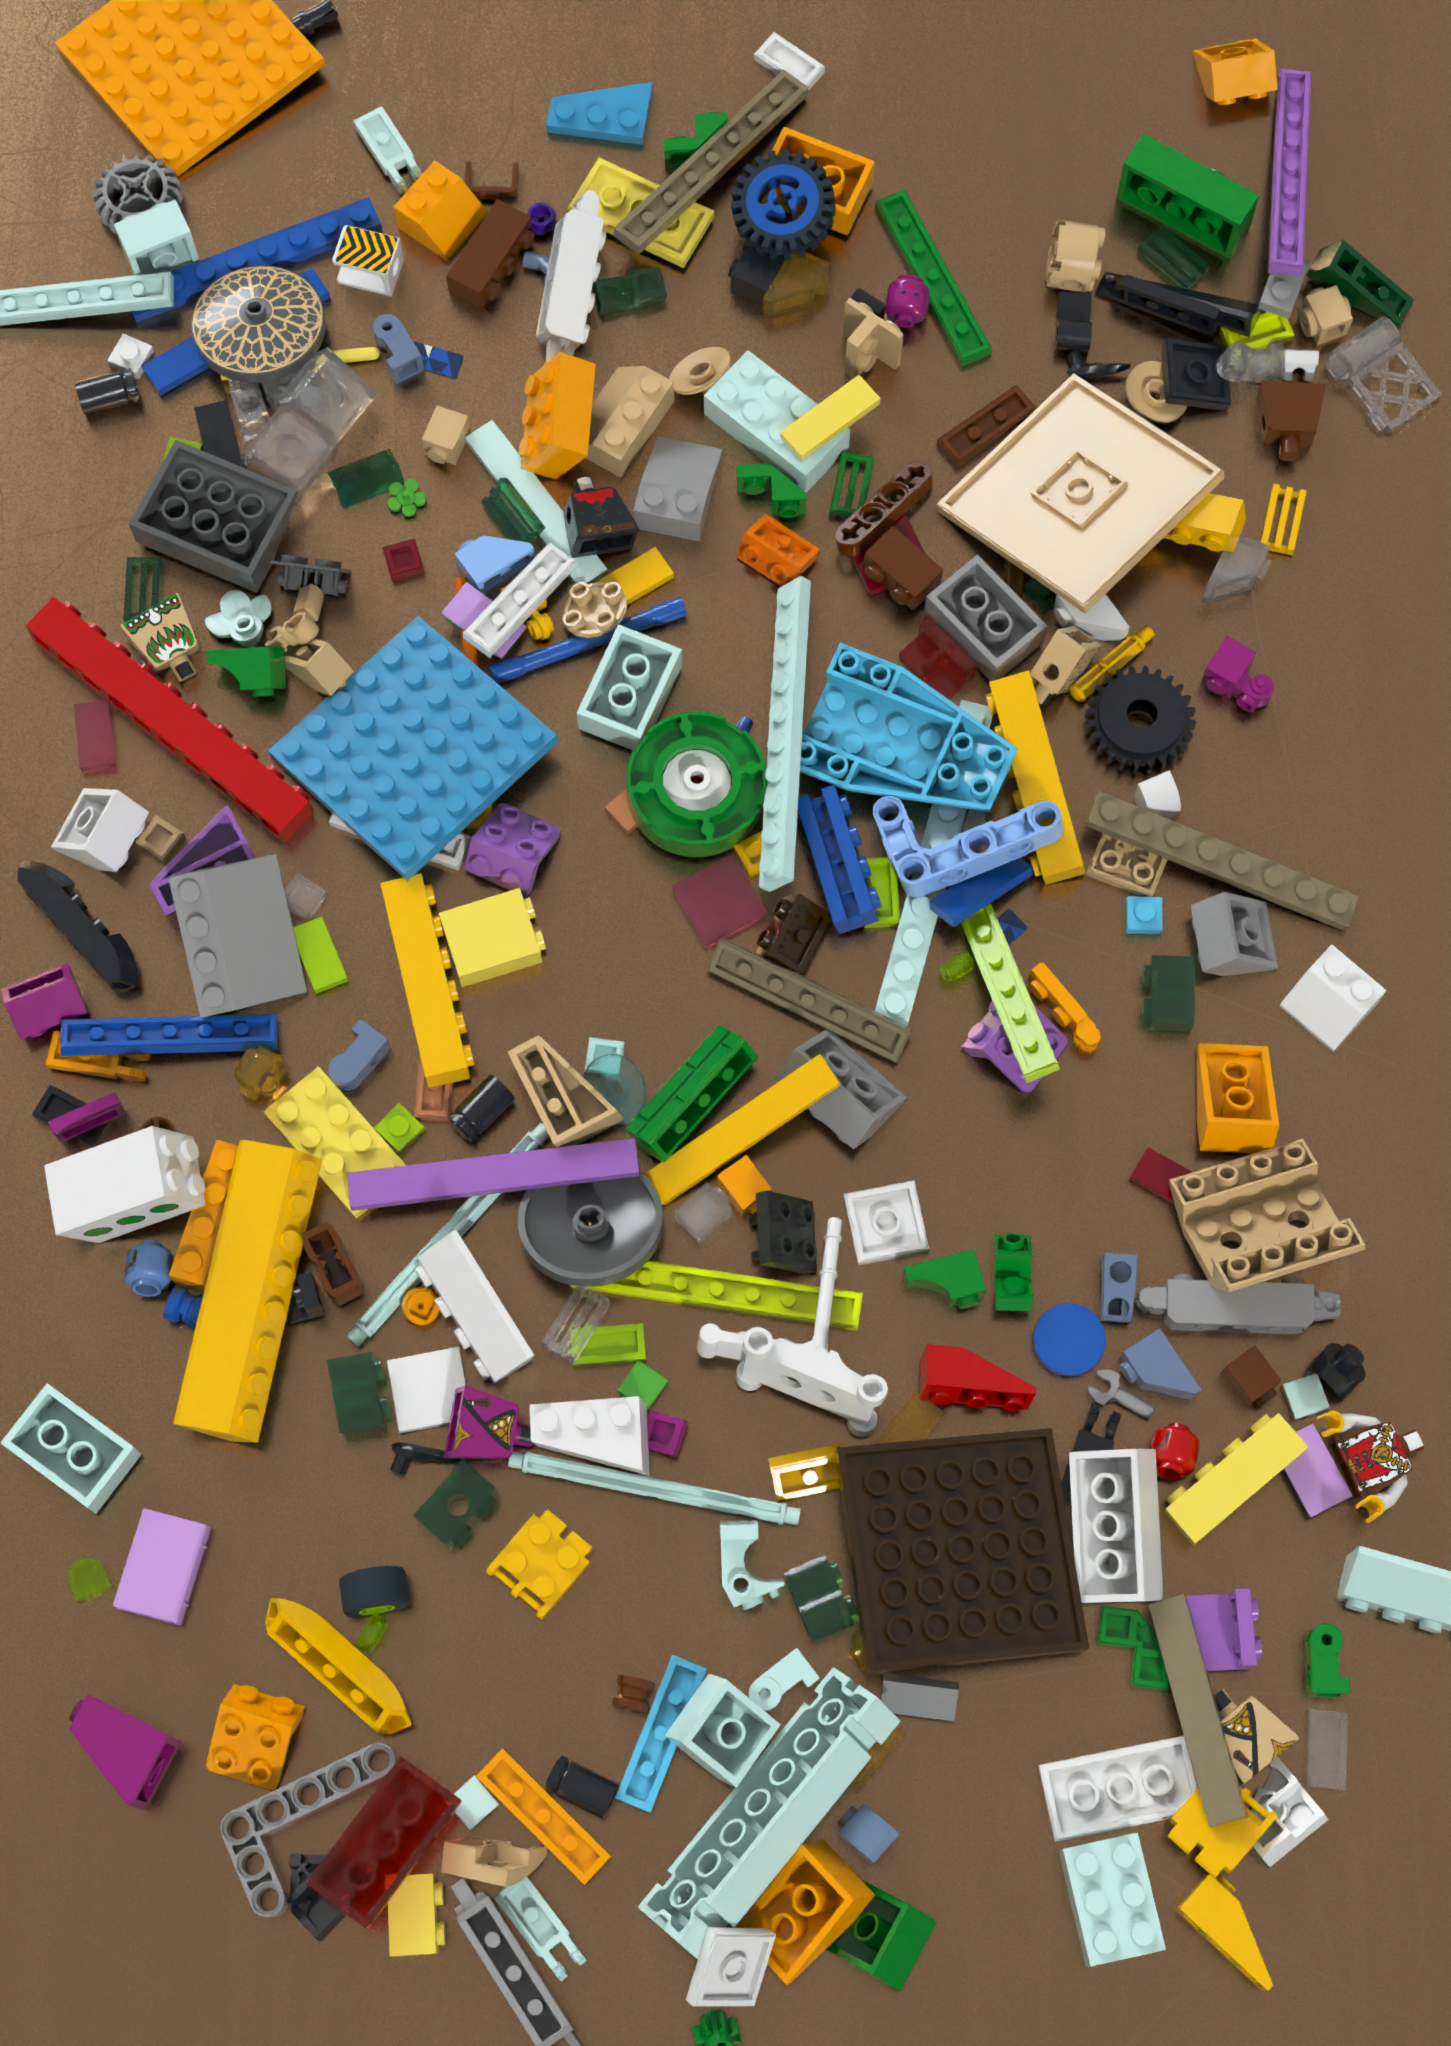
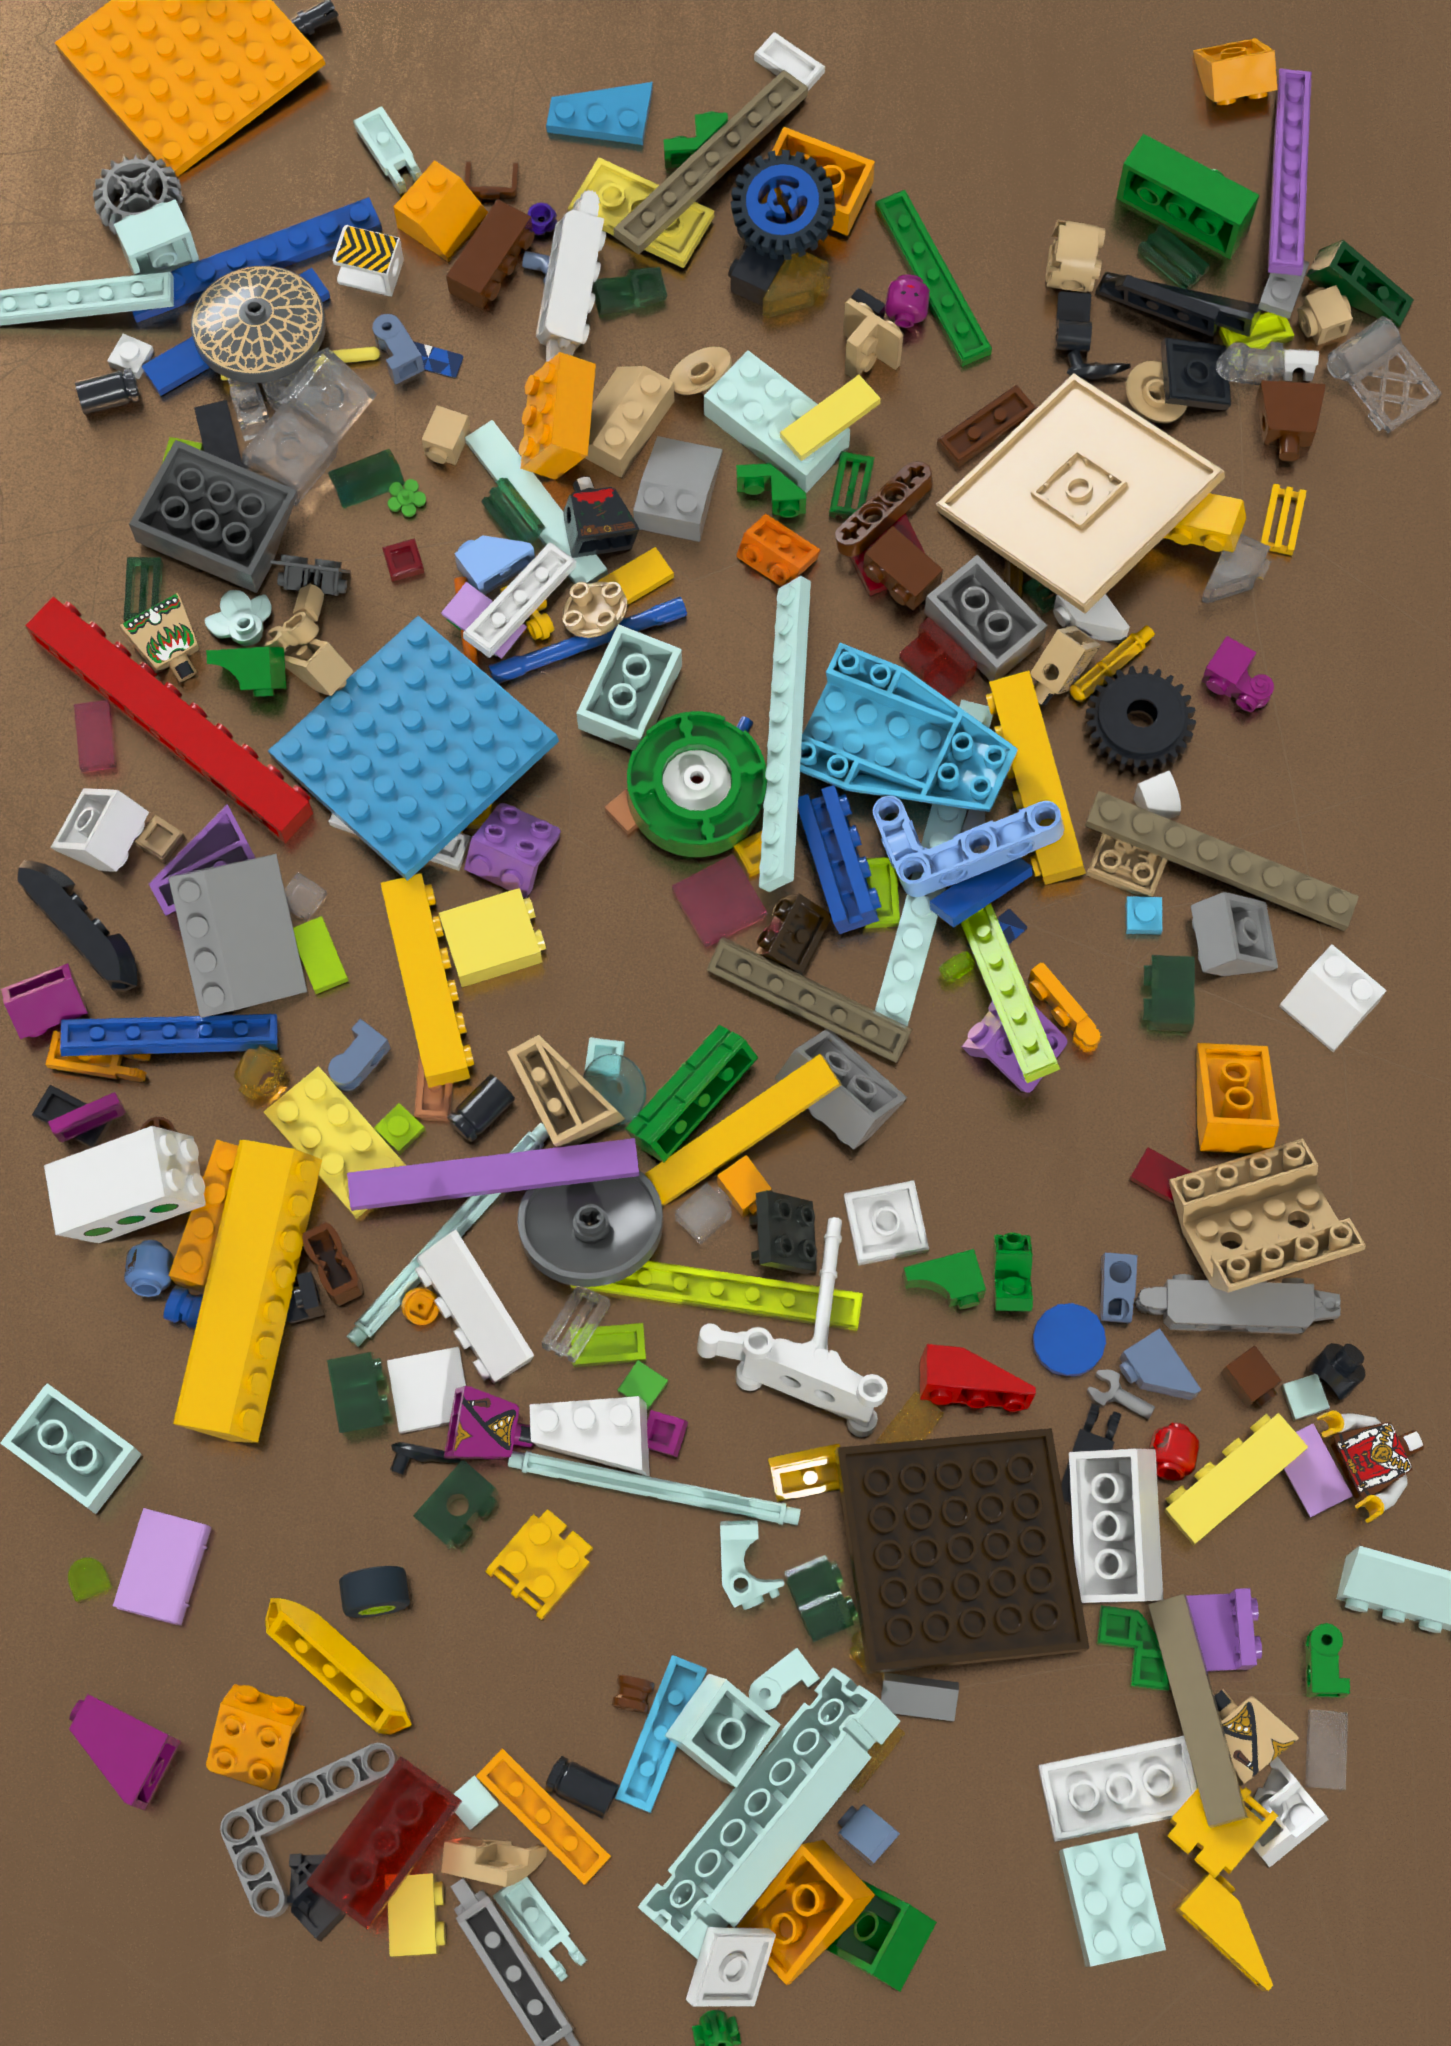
(372, 1633): clear neon green tile -> none

